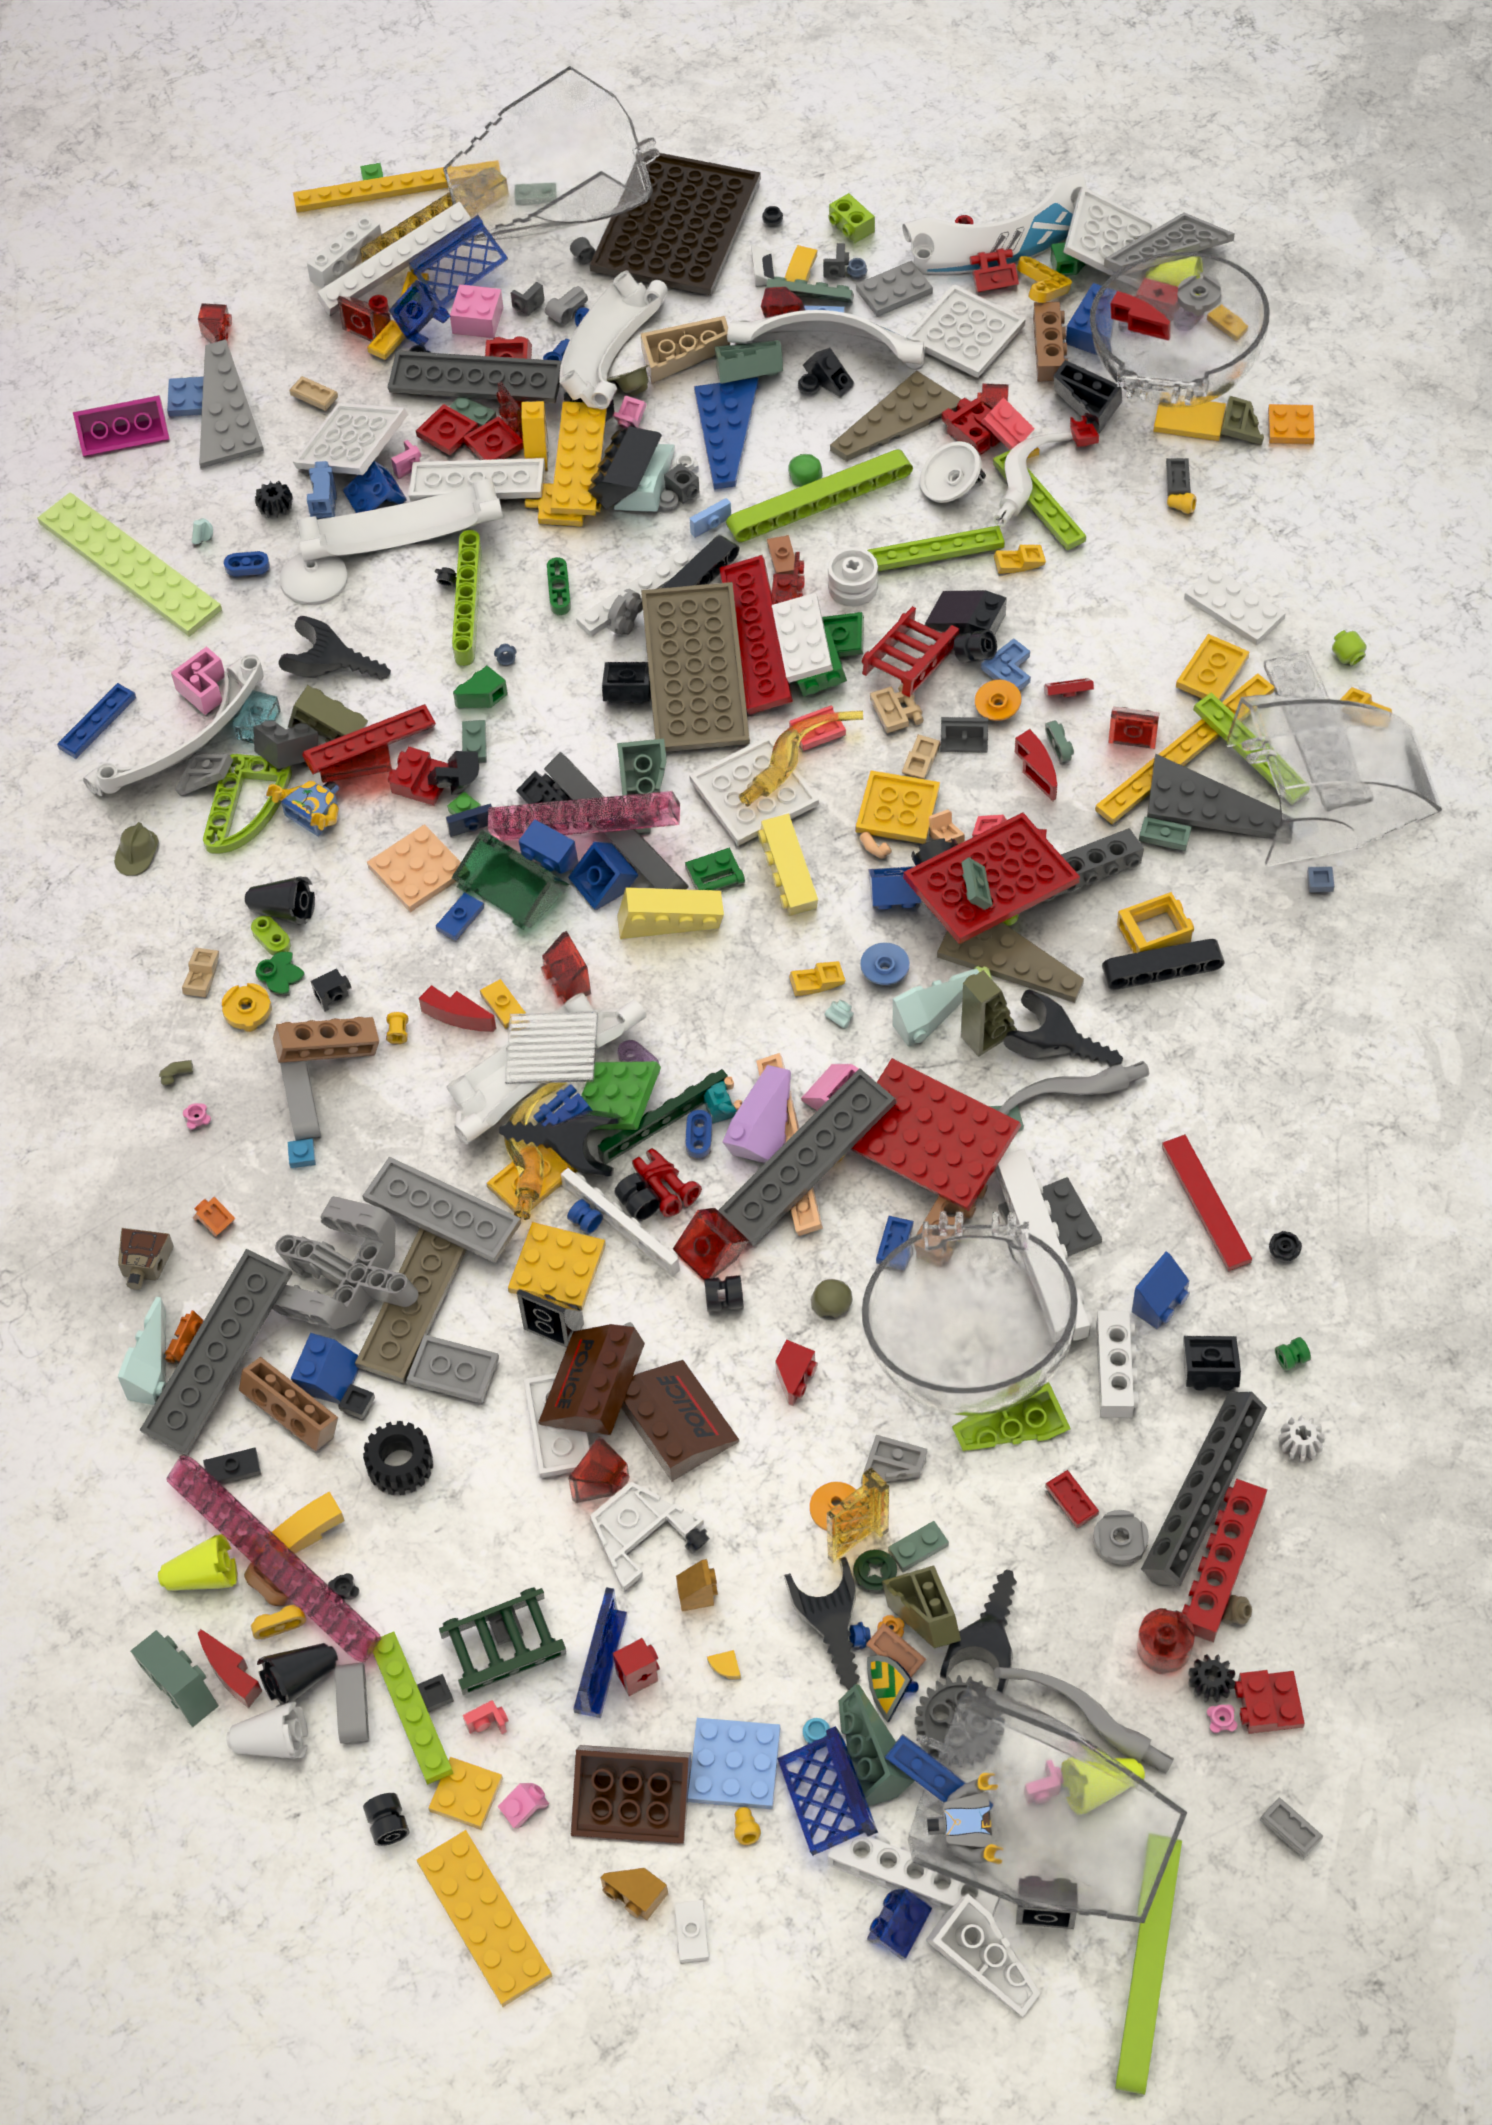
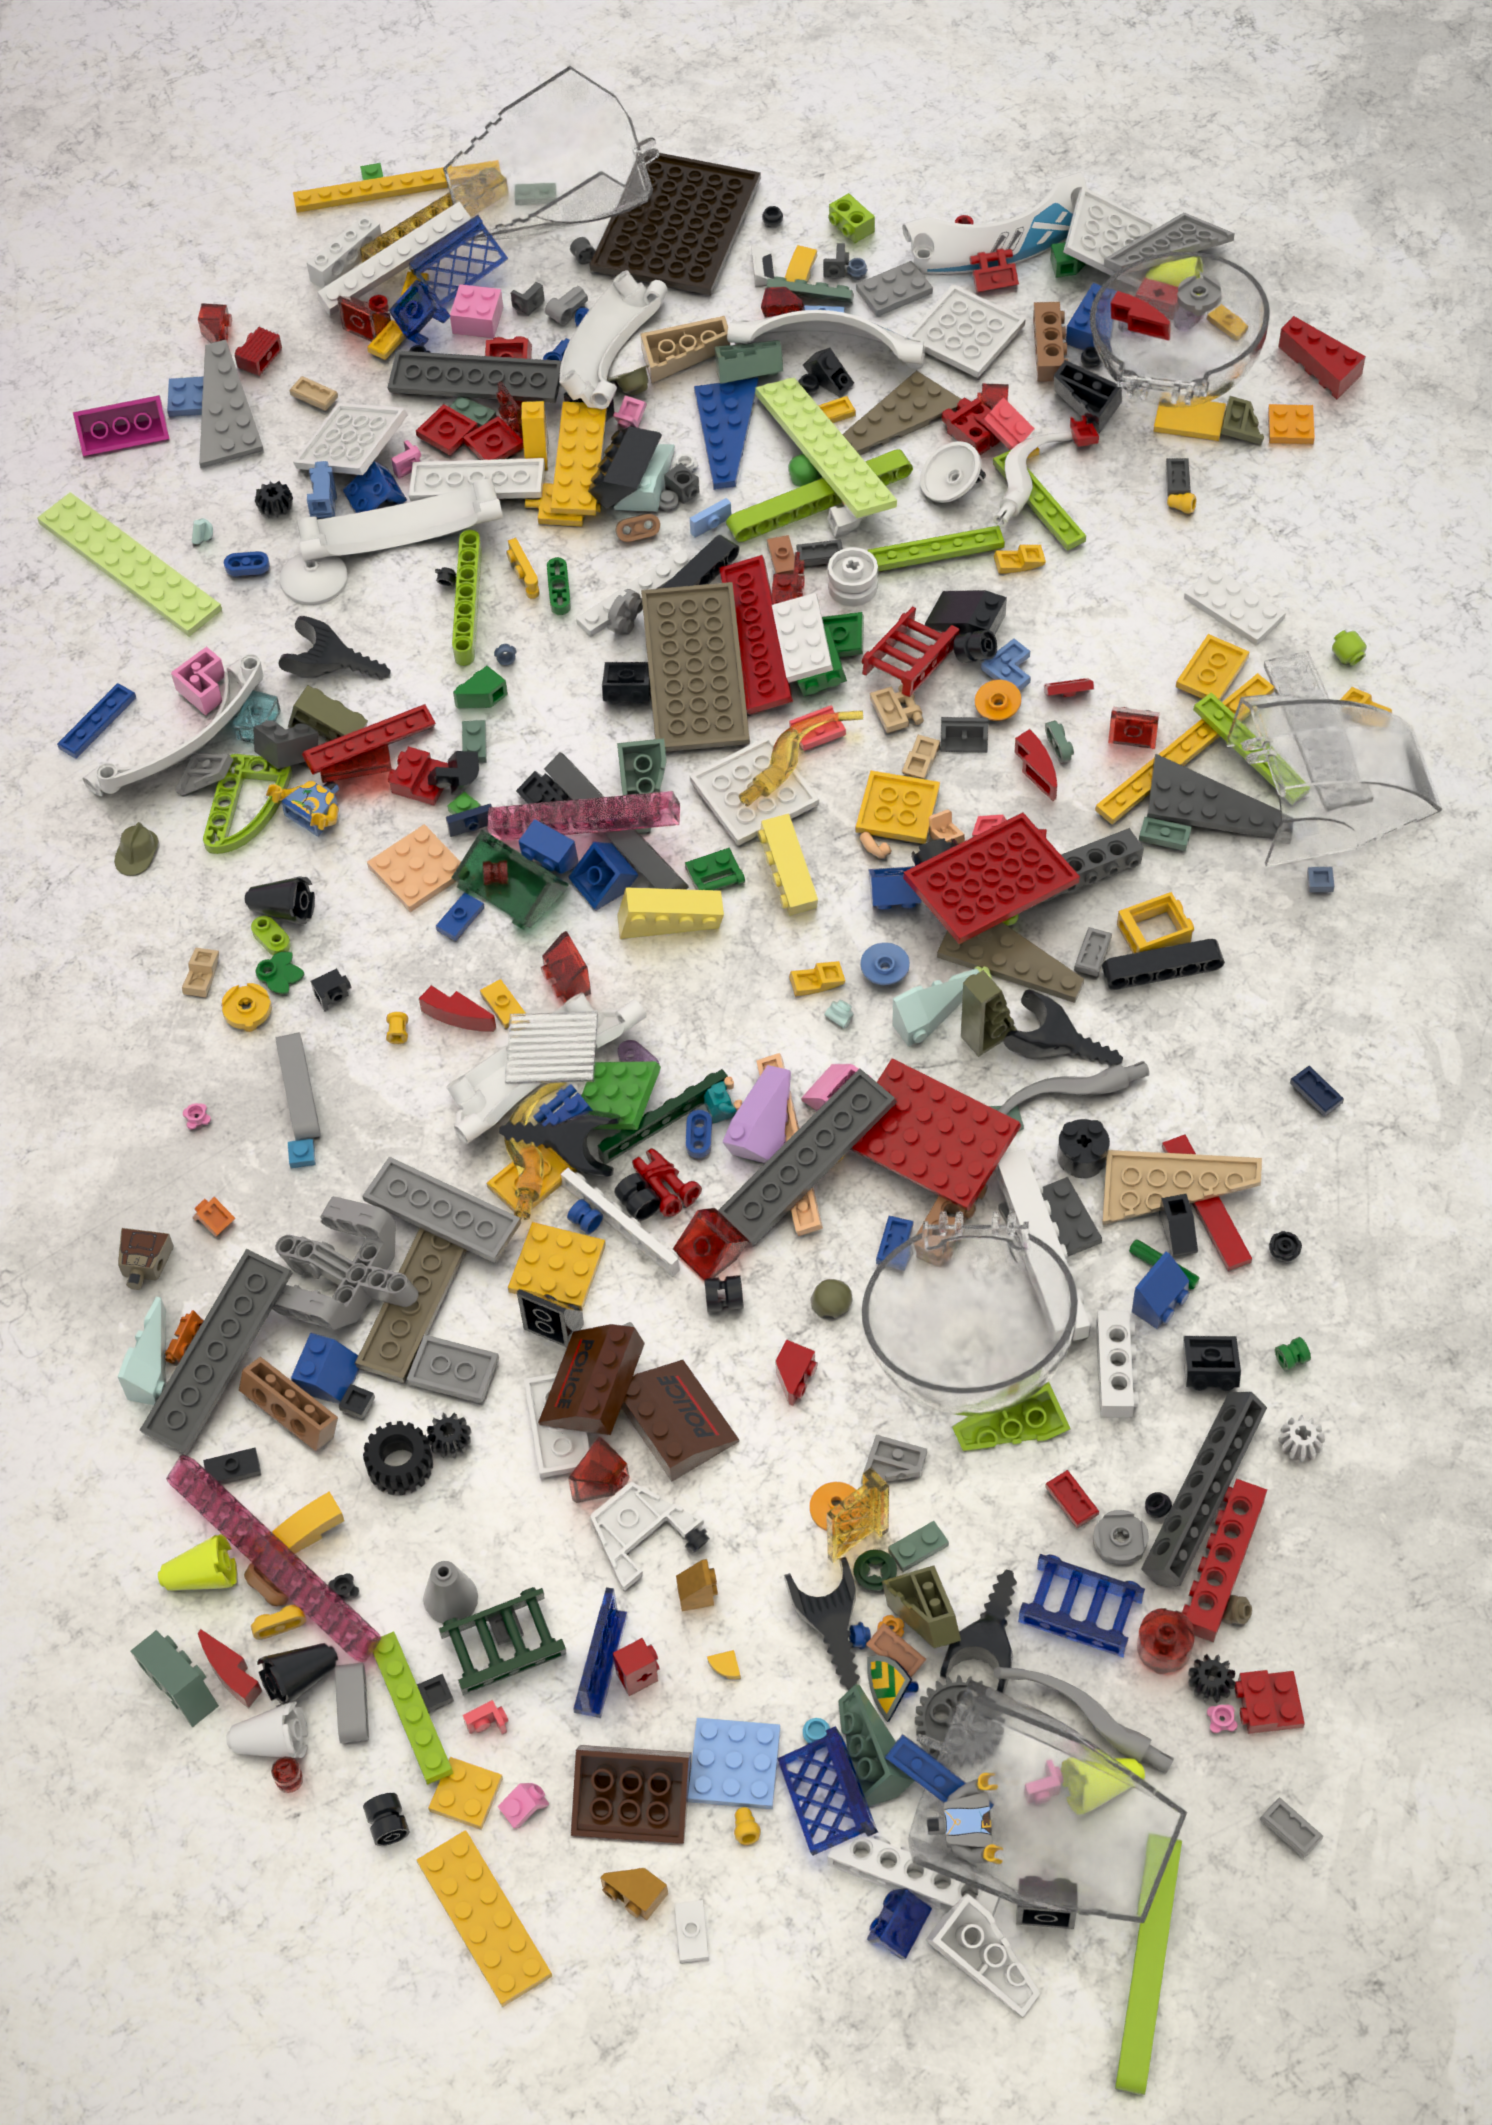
(175, 1068): olive arm -> none
(258, 351): none -> red brick
(284, 1769): none -> clear red wheel
(325, 1039): medium nougat brick -> none
(449, 1593): none -> light grey cone
(450, 1443): none -> black gear
(495, 872): none -> clear red wheel
(523, 568): none -> yellow plate
(637, 528): none -> medium nougat plate
(818, 552): none -> dark grey plate
(826, 447): none -> yellowish green plate
(838, 409): none -> yellow tile
(842, 520): none -> white piece
(976, 883): sand green plate -> none
(1049, 282): yellow beam -> none
(1083, 1147): none -> black brick
(1087, 1631): none -> clear blue fence
(1090, 357): none -> black plate
(1093, 951): none -> light grey plate
(1140, 1179): none -> tan wing
(1151, 1256): none -> green axle
(1157, 1505): none -> black plate
(1178, 1225): none -> black slope
(1316, 1090): none -> dark blue plate
(1321, 355): none -> red wedge

